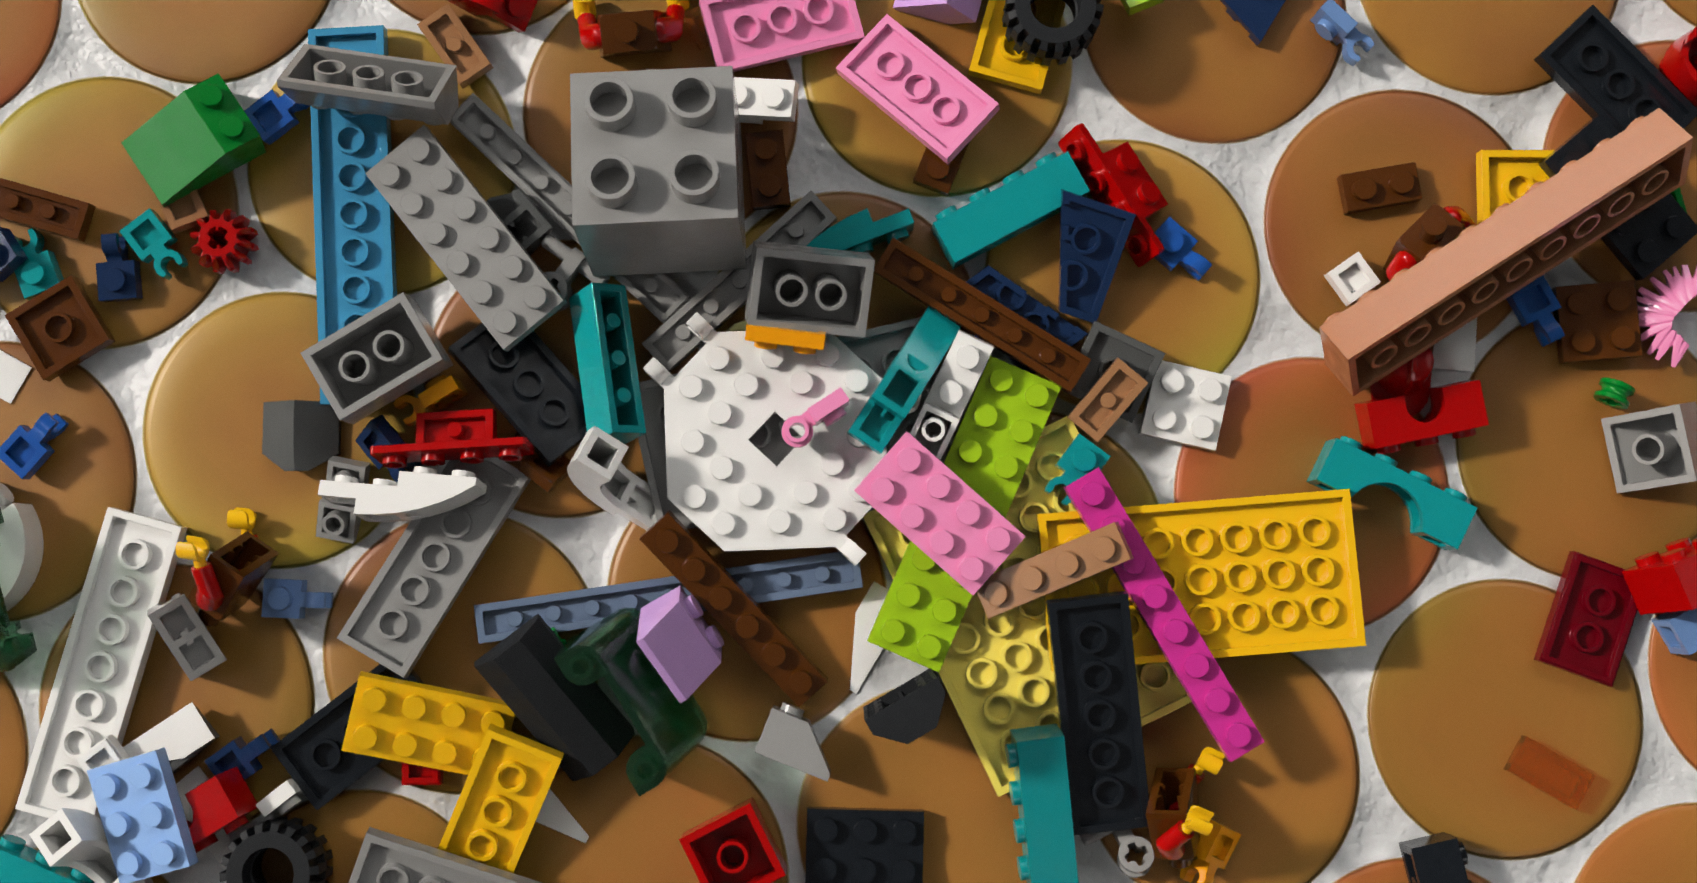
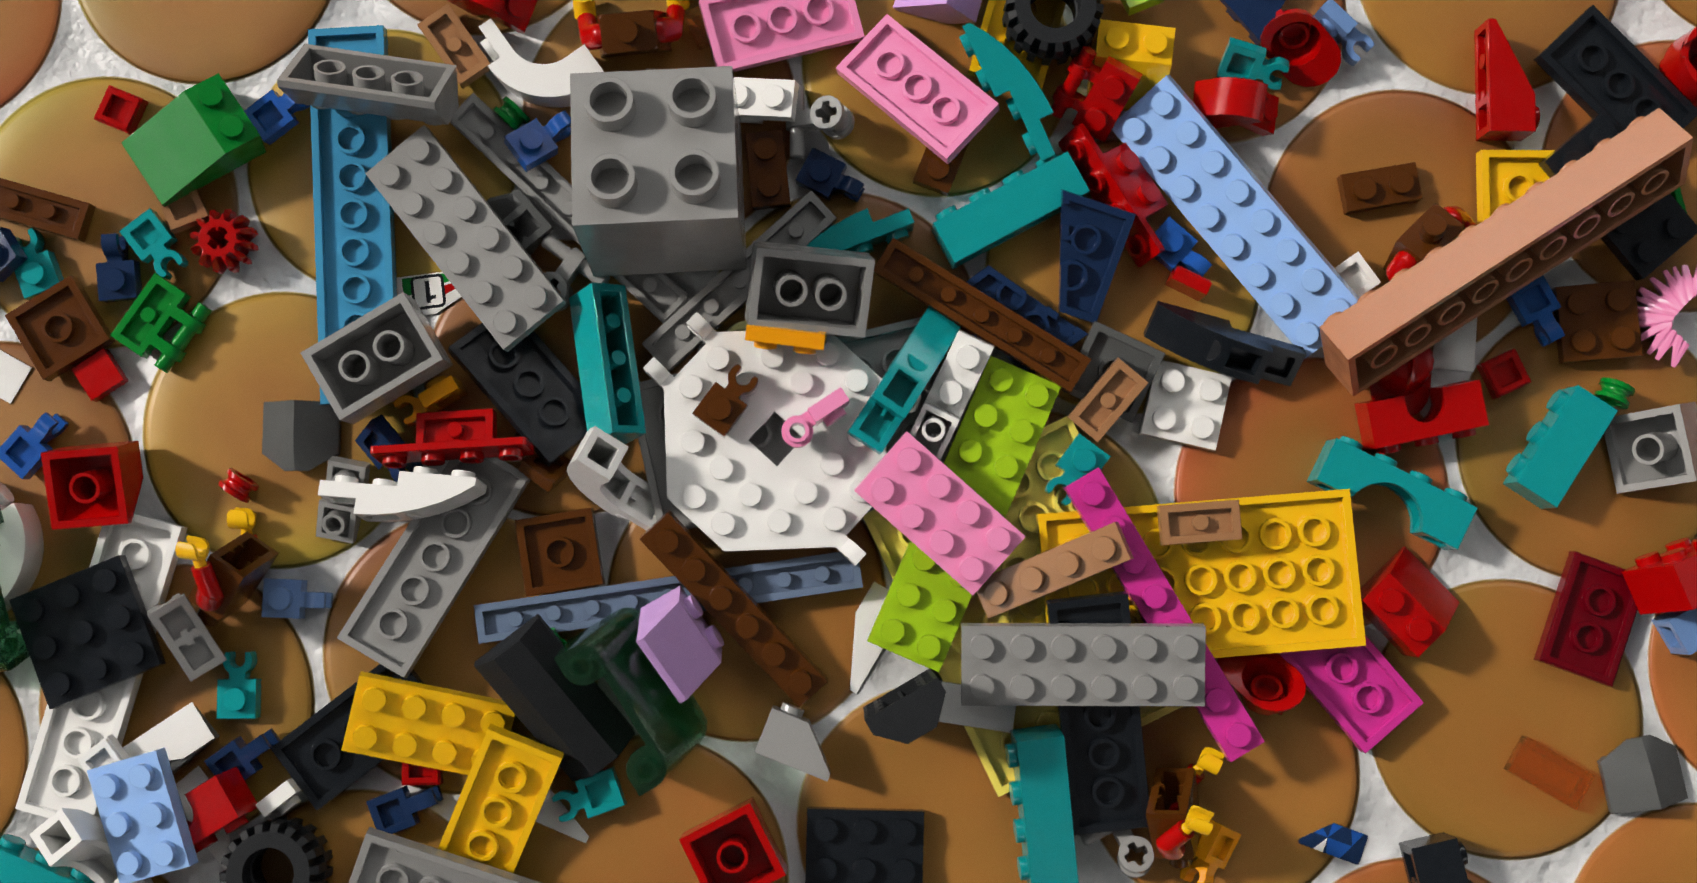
(87, 631): none -> black plate
(92, 484): none -> red slope
(100, 375): none -> red tile
(120, 110): none -> red tile
(151, 317): none -> green plate
(238, 485): none -> red bush
(239, 695): none -> teal plate
(399, 809): none -> dark blue plate
(430, 290): none -> sticker
(511, 114): none -> green bush
(535, 83): none -> white arch
(537, 143): none -> blue plate
(559, 552): none -> reddish brown plate
(594, 794): none -> teal plate
(722, 406): none -> reddish brown plate
(818, 119): none -> light grey piece
(825, 175): none -> dark blue plate
(986, 717): none -> white tile
(1004, 73): none -> teal slope
(1083, 664): none -> light grey plate
(1106, 98): none -> red plate
(1137, 46): none -> yellow slope
(1188, 283): none -> red tile
(1199, 522): none -> medium nougat plate
(1220, 347): none -> black slope
(1234, 213): none -> light blue plate
(1237, 102): none -> red brick
(1249, 62): none -> teal plate
(1265, 682): none -> red piece
(1305, 44): none -> red piece
(1337, 842): none -> dark blue sticker
(1357, 690): none -> dark pink plate
(1407, 604): none -> red slope
(1502, 92): none -> red slope
(1503, 373): none -> red tile
(1559, 446): none -> teal brick
(1642, 776): none -> dark grey slope

